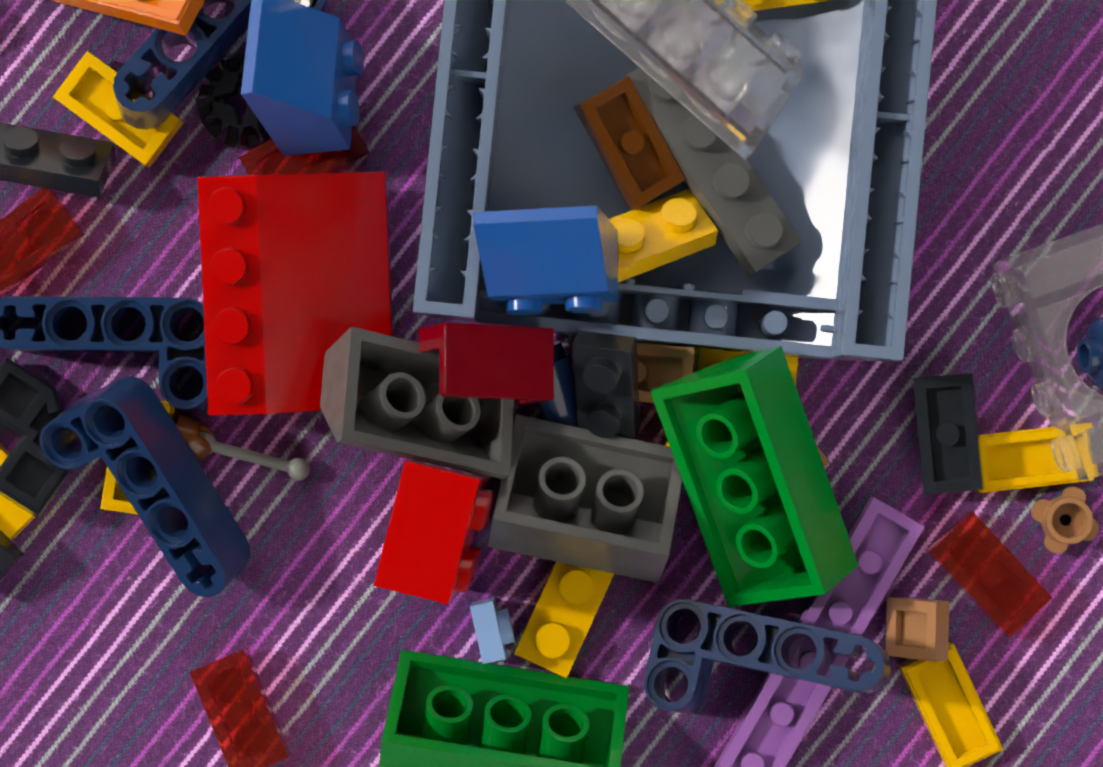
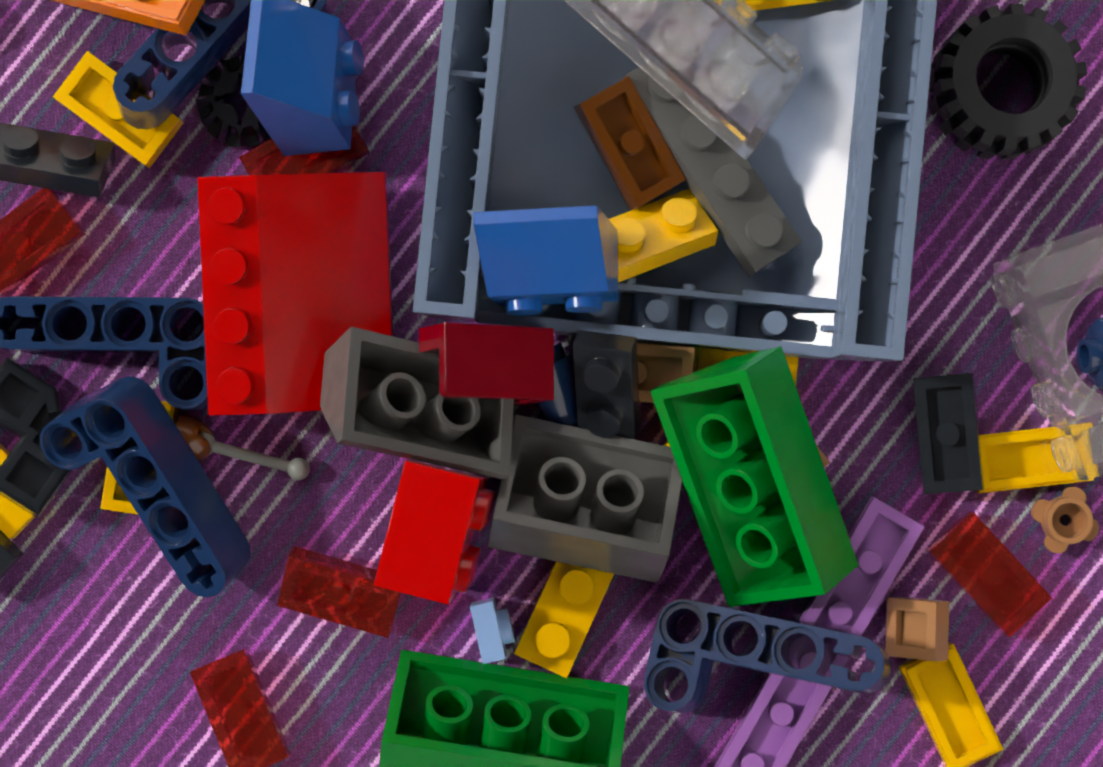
(337, 592): none -> clear red plate
(1042, 53): none -> black tyre

